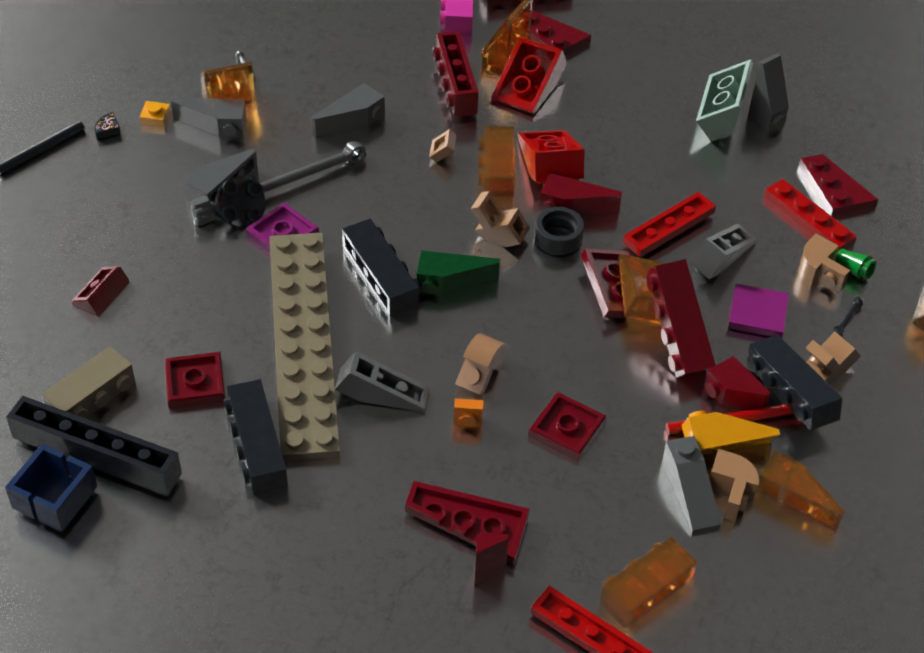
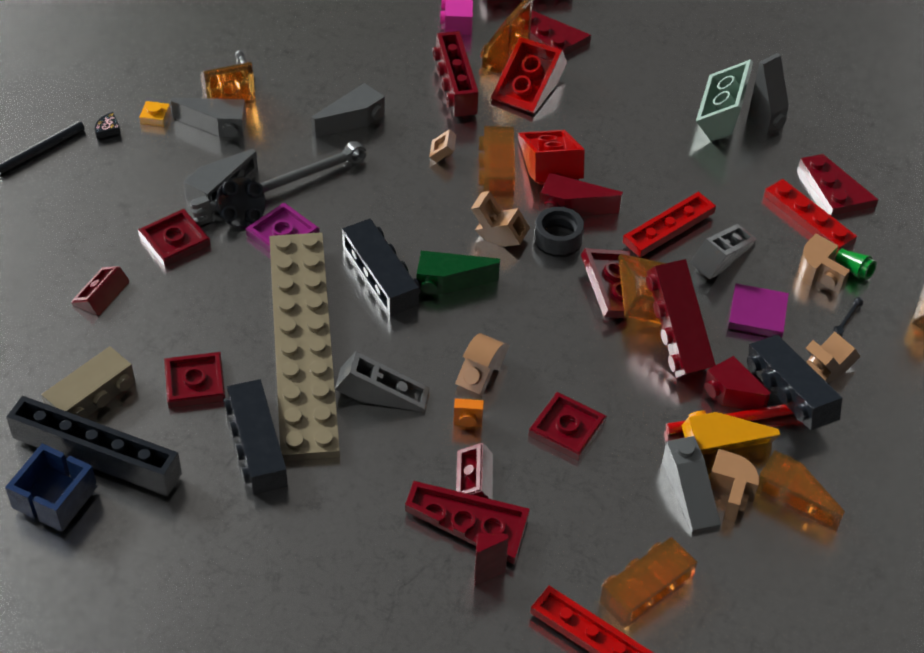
(174, 237): none -> dark red tile
(475, 471): none -> slope

